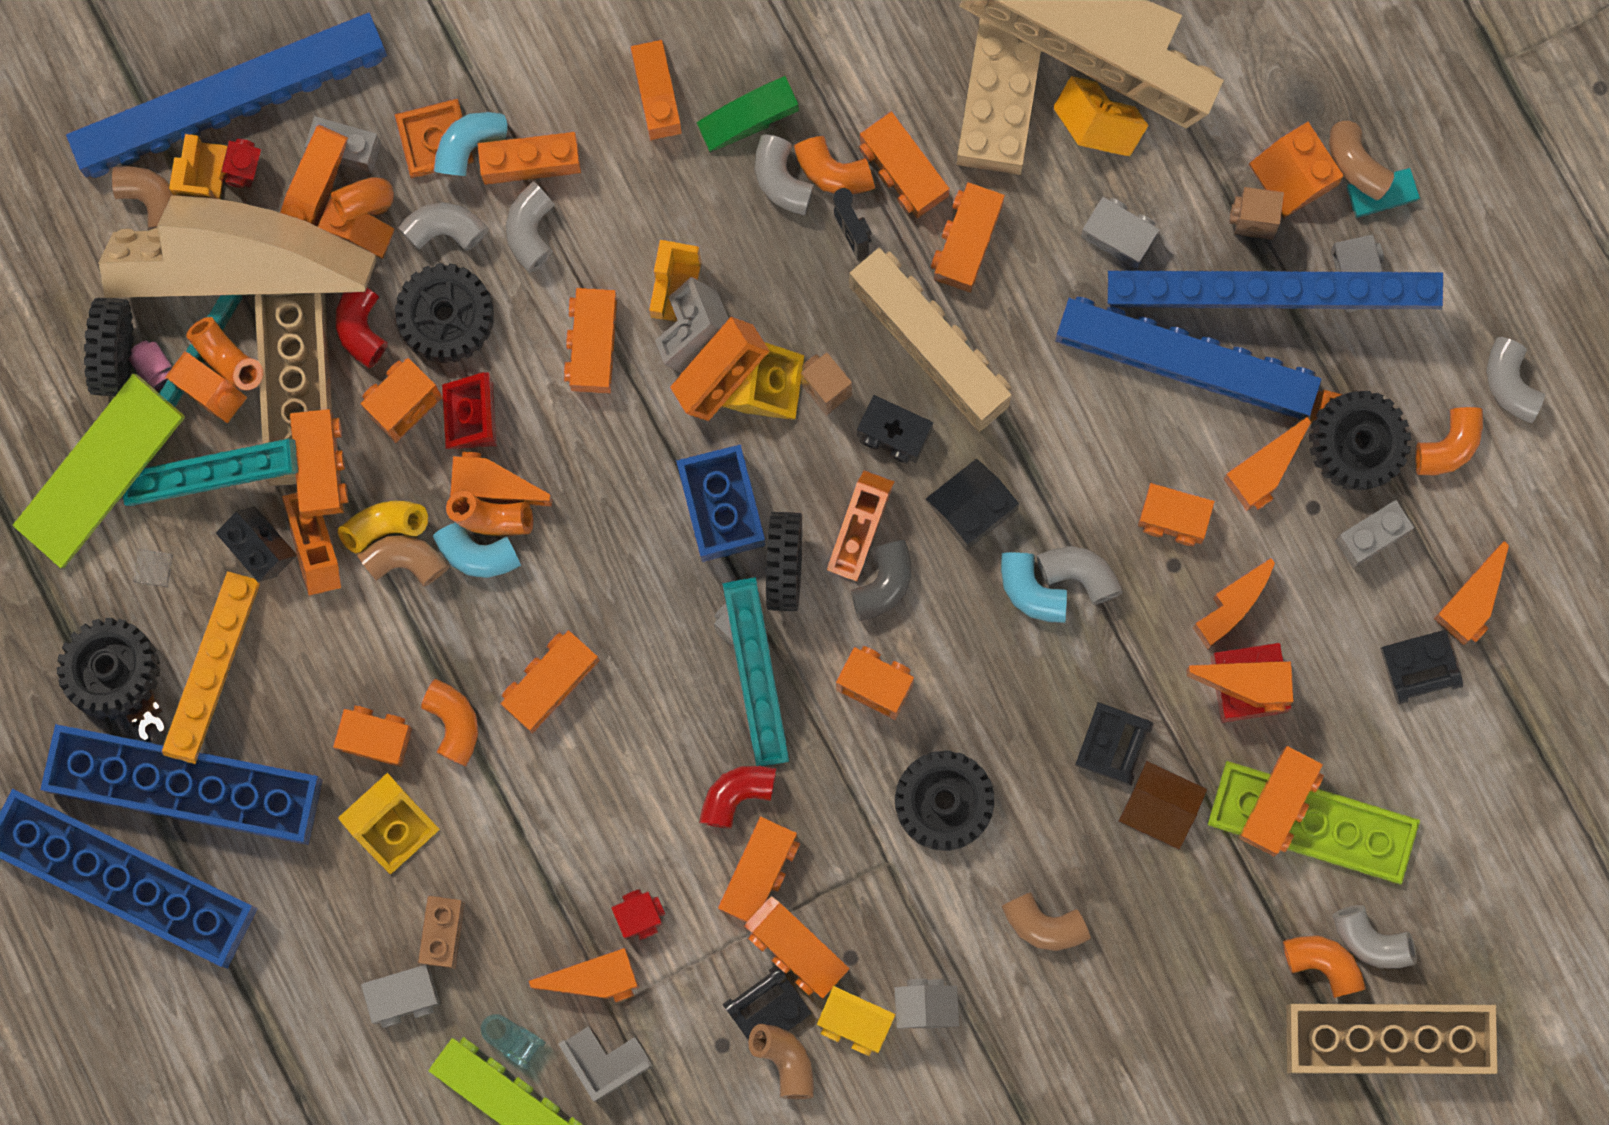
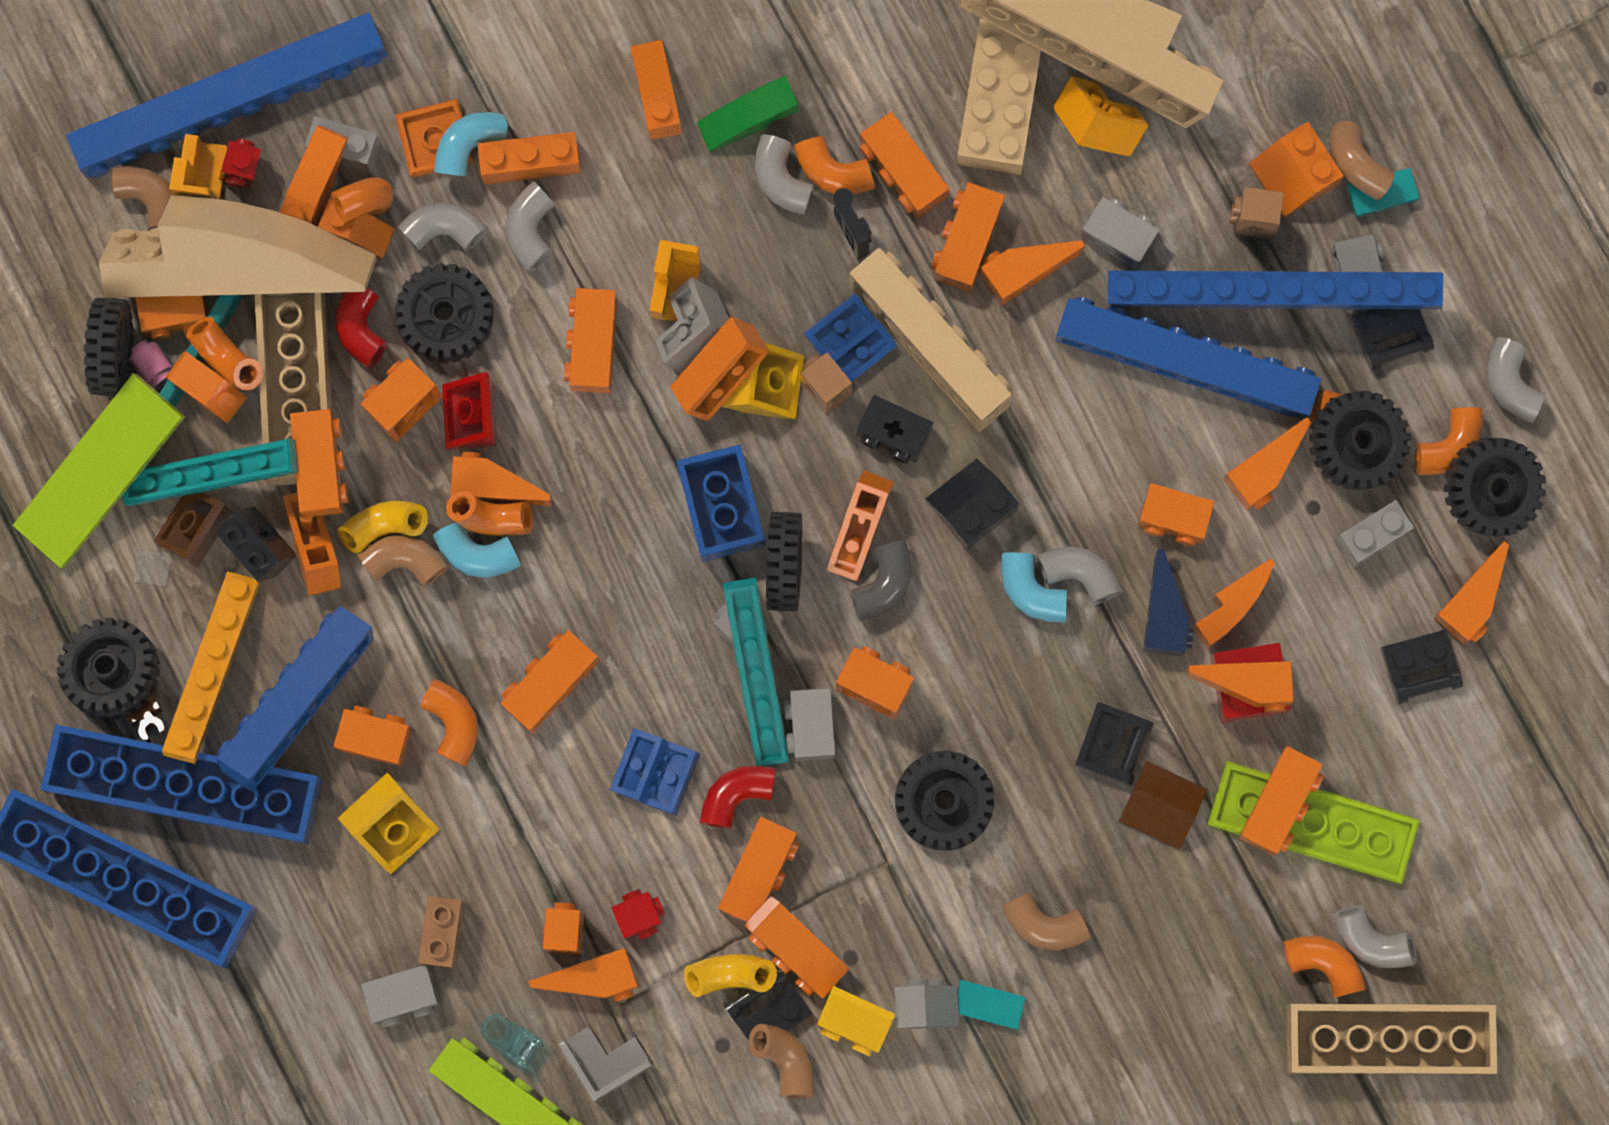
(169, 314): none -> orange brick
(193, 527): none -> reddish brown slope
(295, 698): none -> blue brick
(563, 929): none -> orange brick
(654, 771): none -> blue slope
(730, 972): none -> yellow cylinder
(811, 723): none -> light grey brick
(851, 337): none -> blue slope
(990, 1004): none -> teal tile
(1023, 267): none -> orange slope
(1166, 616): none -> dark blue slope
(1383, 324): none -> black plate
(1517, 492): none -> black wheel

